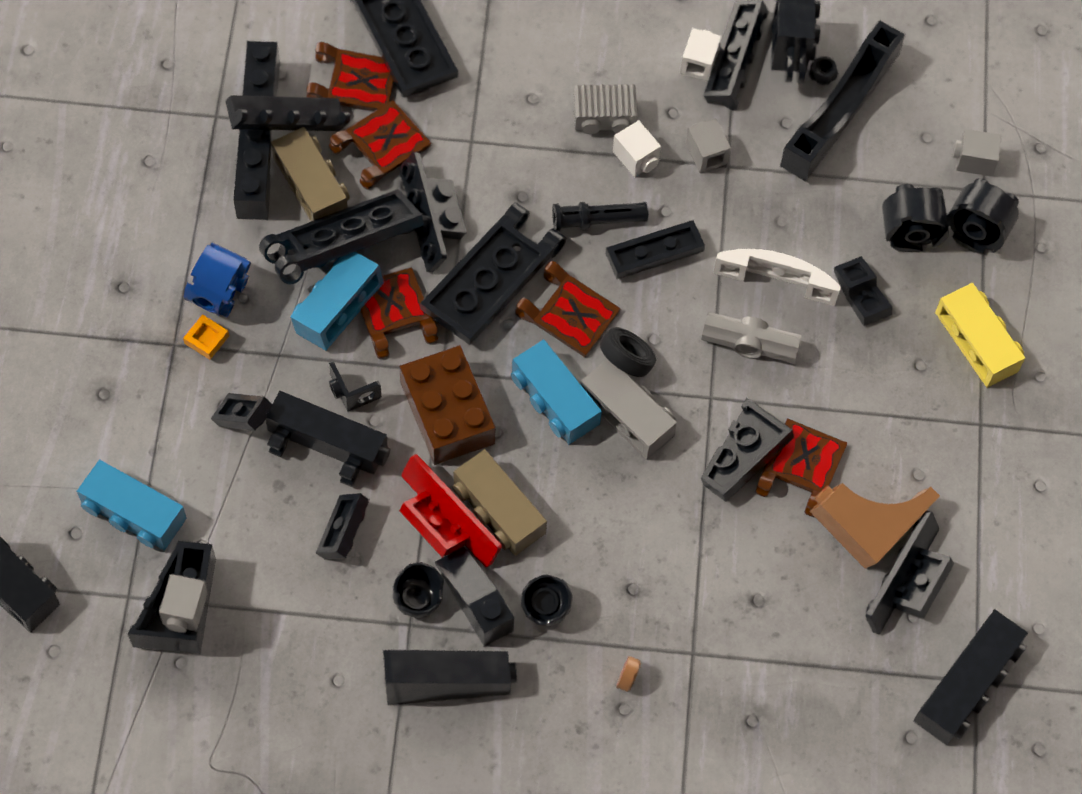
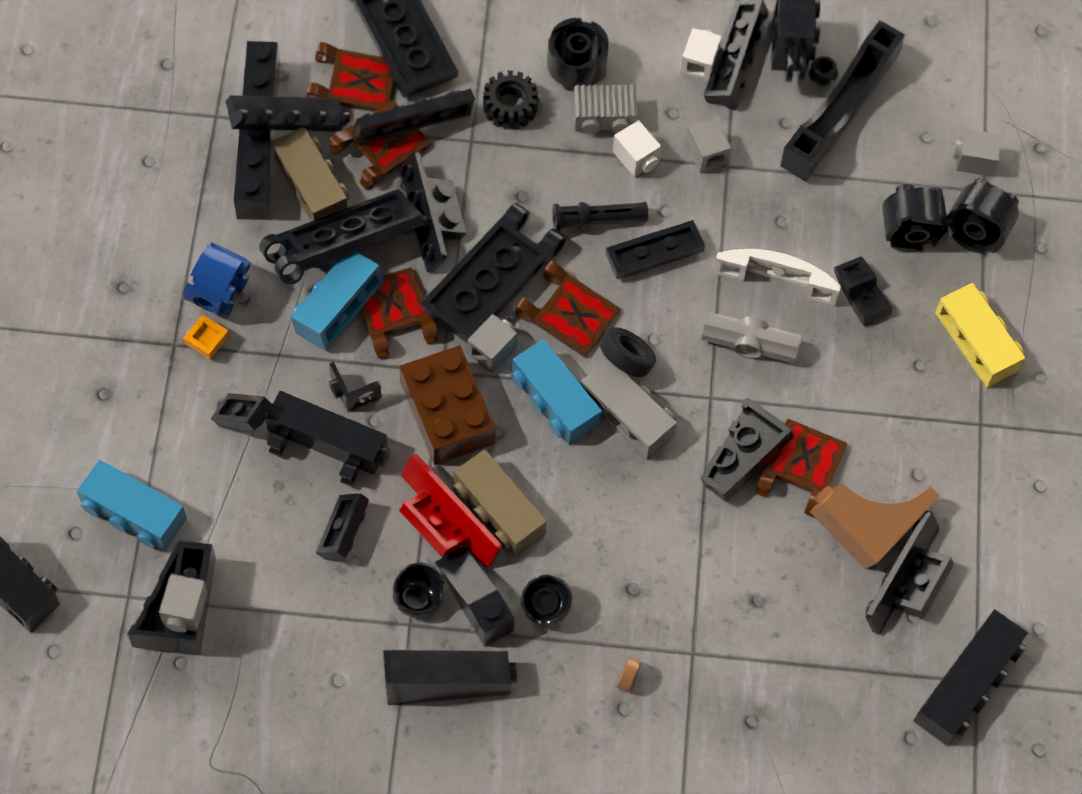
(413, 116): none -> black plate
(492, 342): none -> light grey brick
(510, 85): none -> black tyre
(577, 53): none -> black brick

